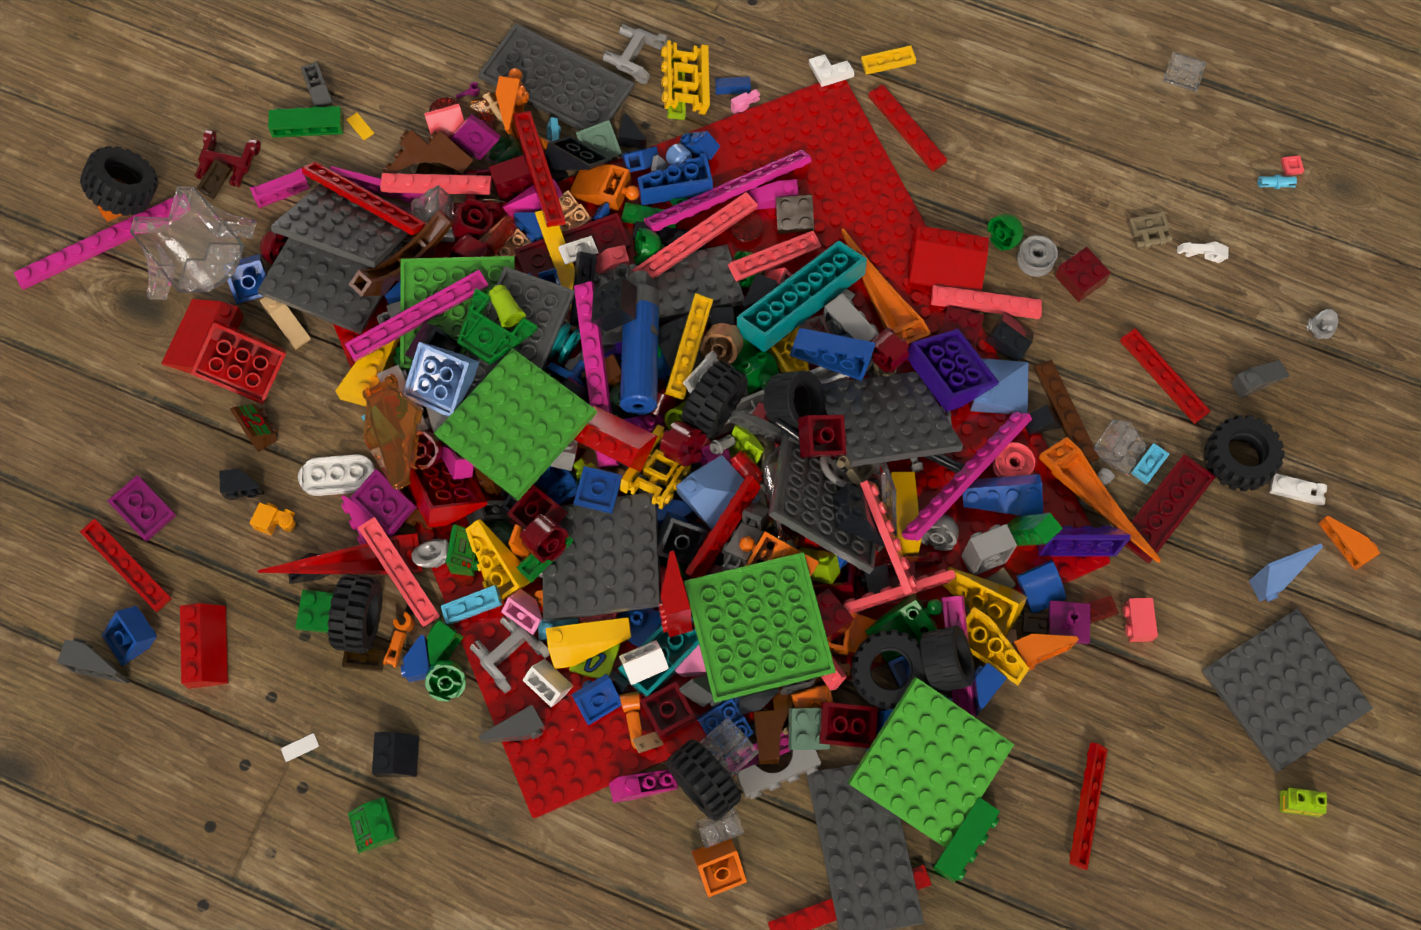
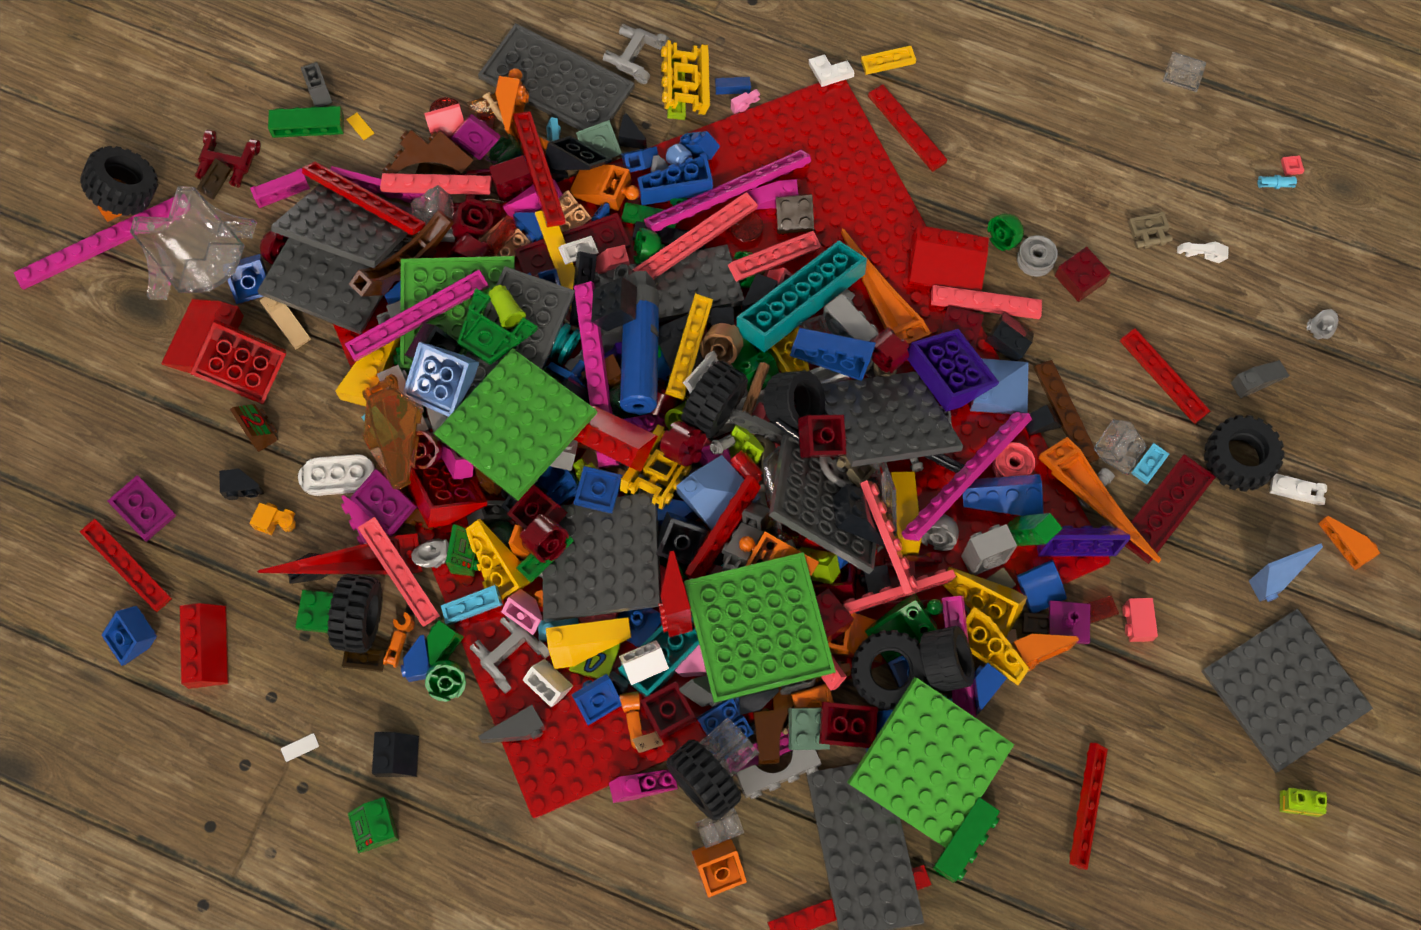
(82, 659): dark grey slope -> none
(472, 90): magenta hand -> none
(756, 387): none -> medium nougat axle

